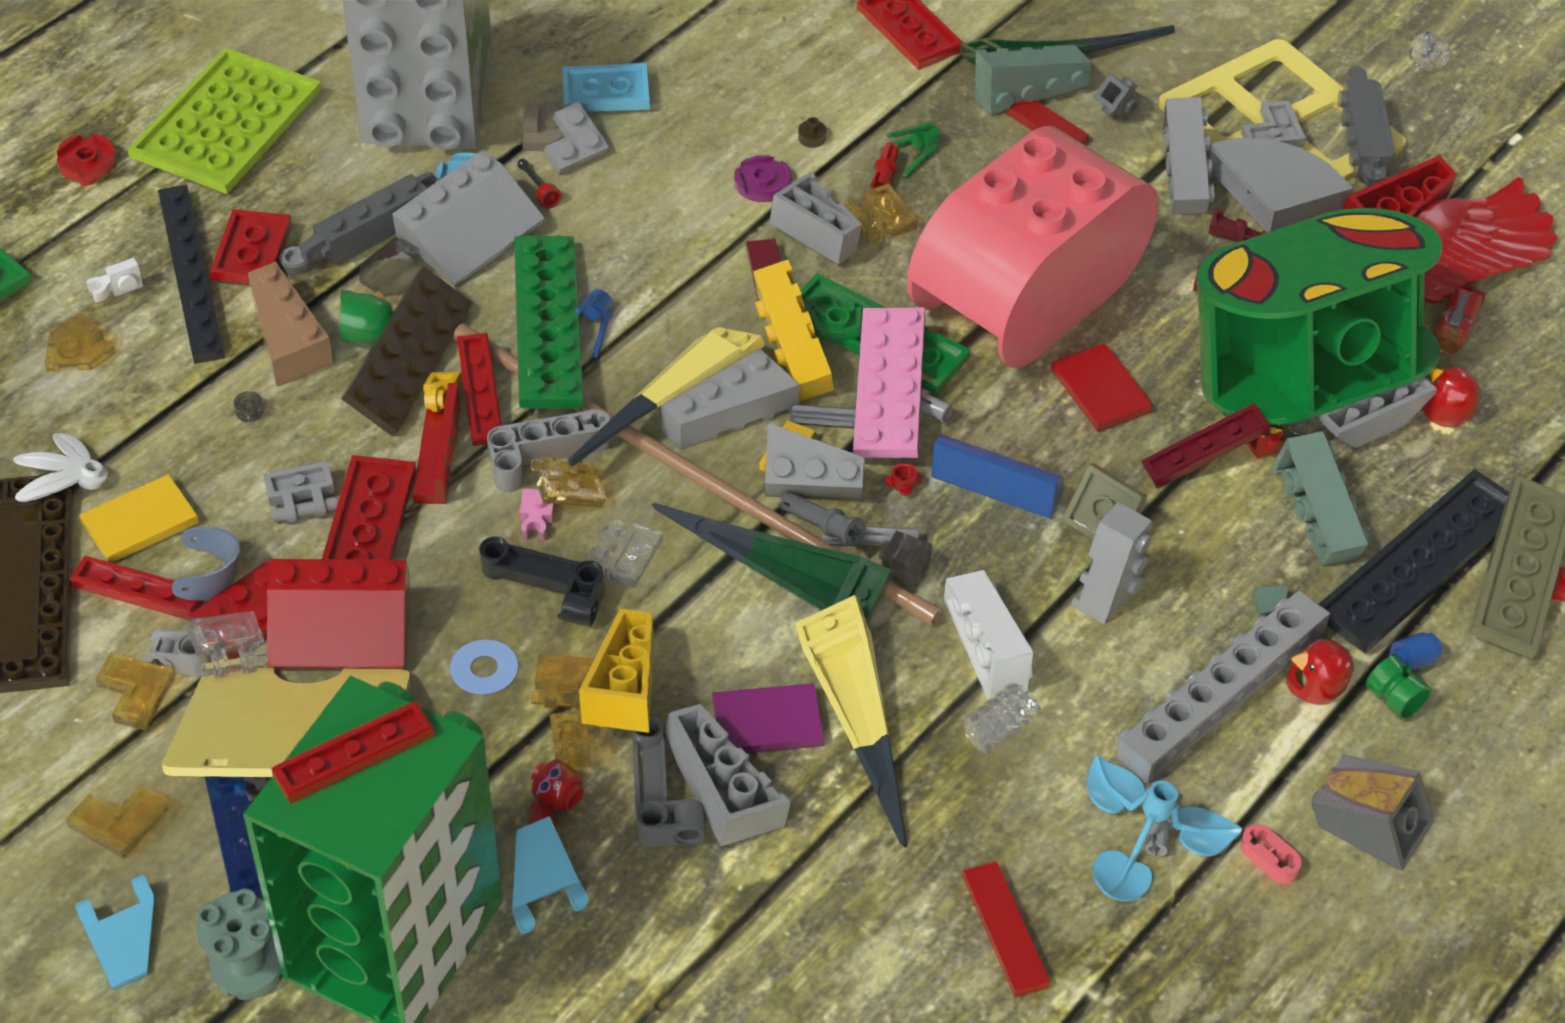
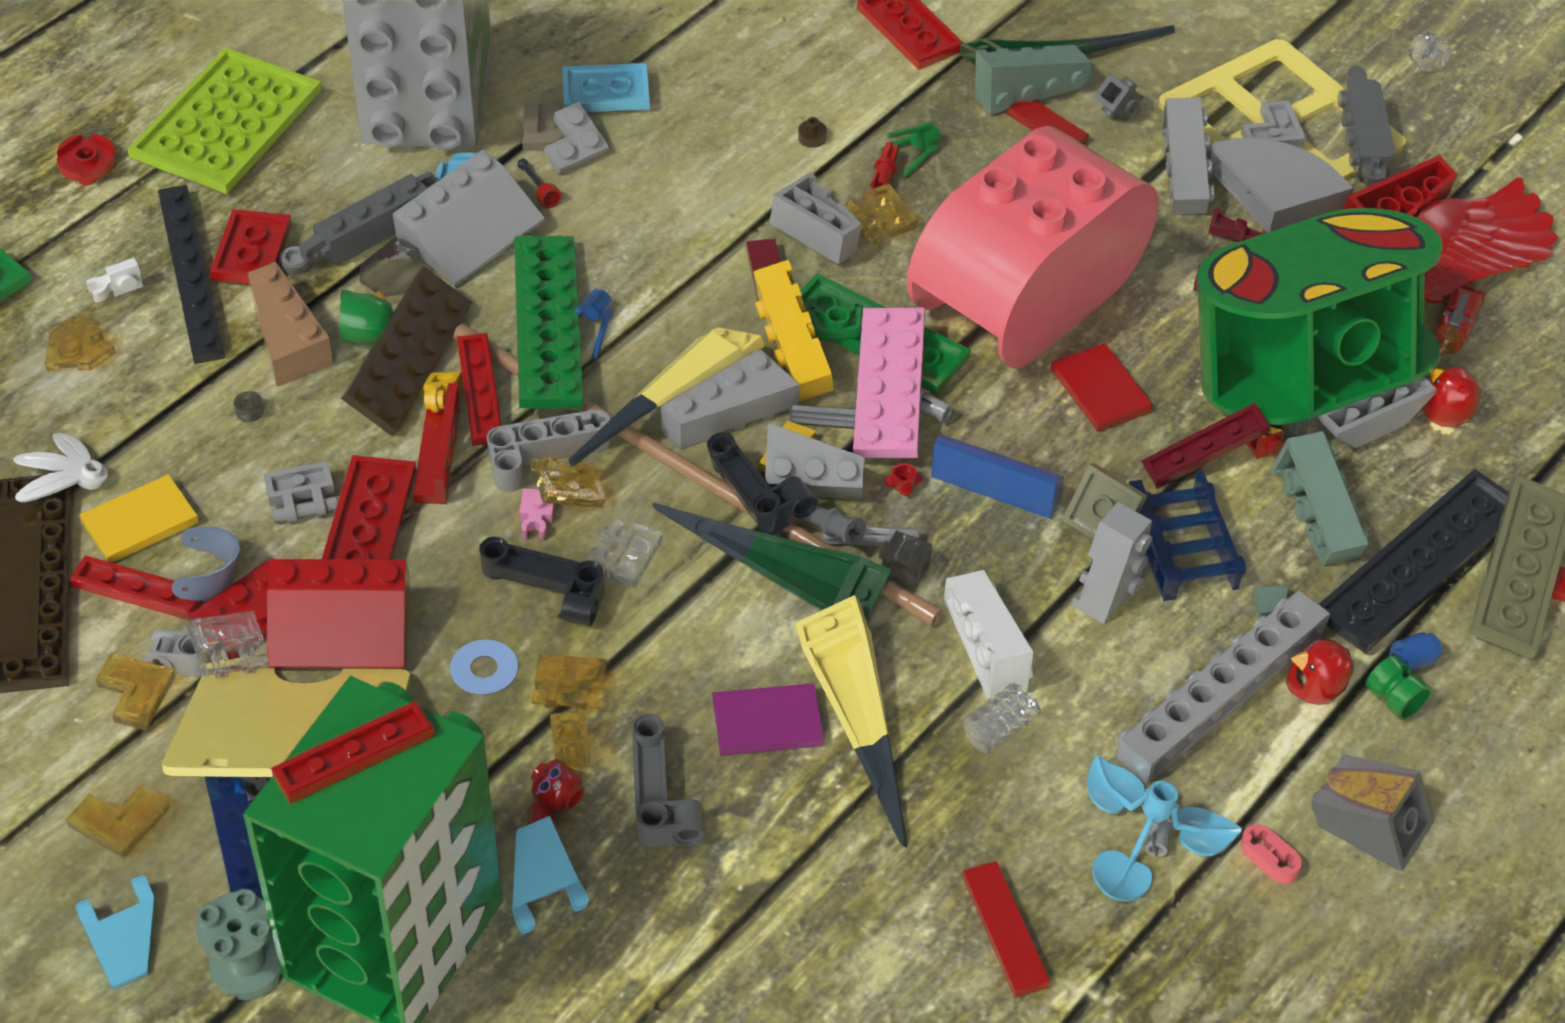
(621, 676): yellow wedge -> none
(732, 791): light grey wedge -> none
(761, 178): magenta tile -> none
(769, 507): none -> black piece
(1161, 552): none -> clear blue fence

